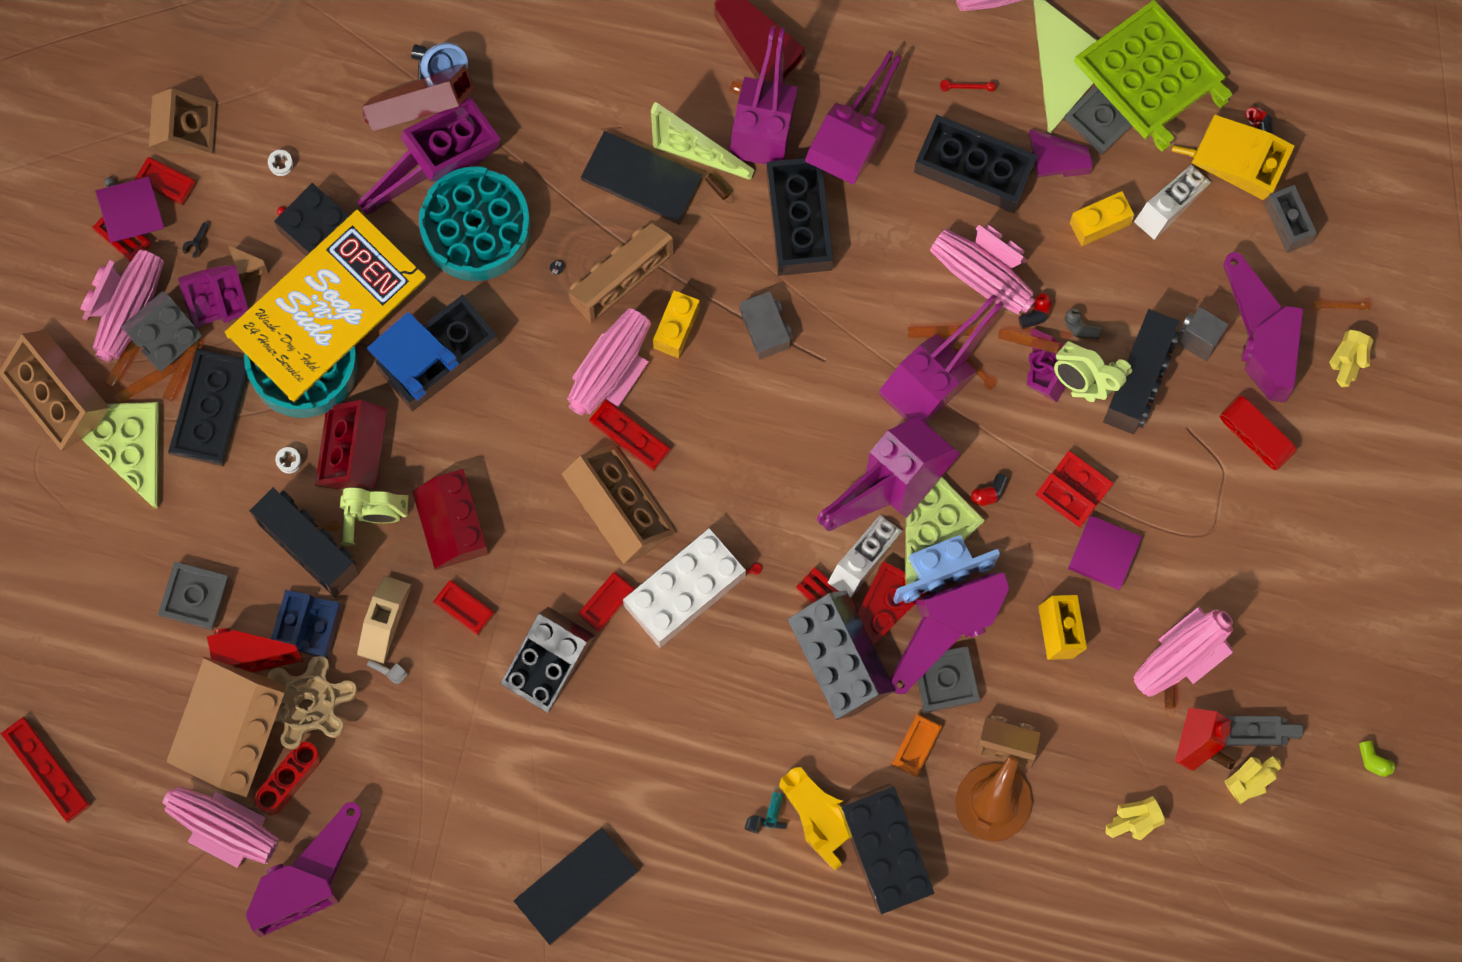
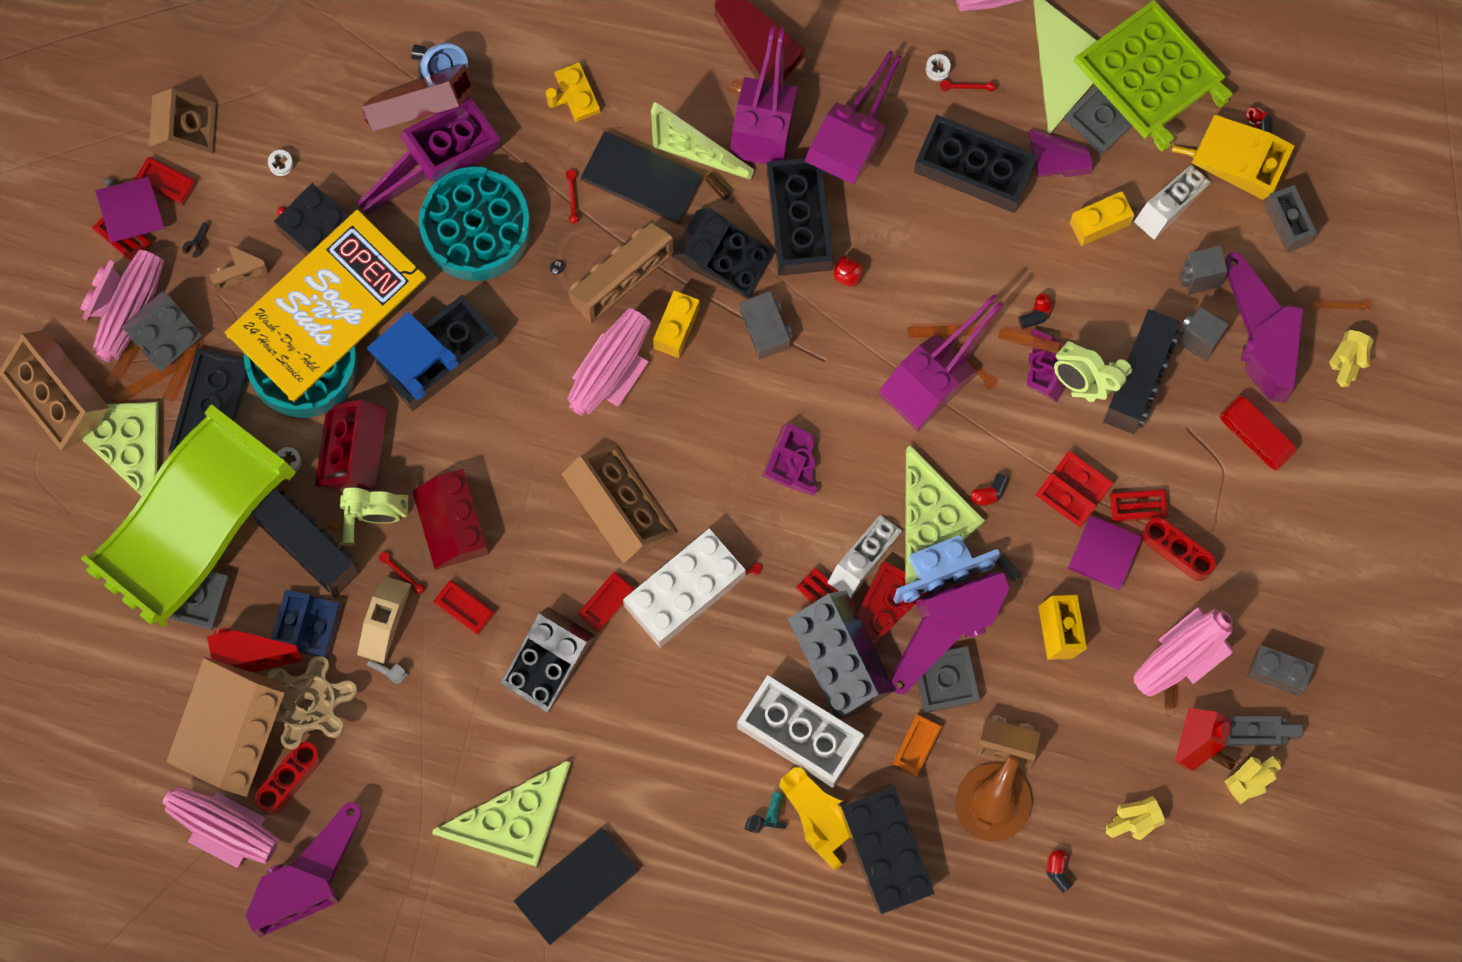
(45, 769): red tile -> none
(187, 517): none -> lime panel
(213, 295): magenta slope -> none
(385, 559): none -> red hinge
(513, 822): none -> yellowish green tile
(571, 176): none -> red hinge
(575, 93): none -> yellow plate
(629, 435): red tile -> none
(722, 252): none -> black slope
(792, 460): none -> magenta slope
(800, 731): none -> white brick
(848, 271): none -> red piece
(897, 474): magenta slope -> none
(938, 58): none -> white bush
(986, 266): bright pink plate -> none
(1009, 568): none -> dark grey piece
(1055, 870): none -> arm
(1079, 328): dark grey arm -> none
(1114, 507): none -> red tile
(1173, 536): none -> red beam
(1203, 270): none -> flat silver brick
(1280, 670): none -> flat silver brick
(1375, 763): lime arm -> none

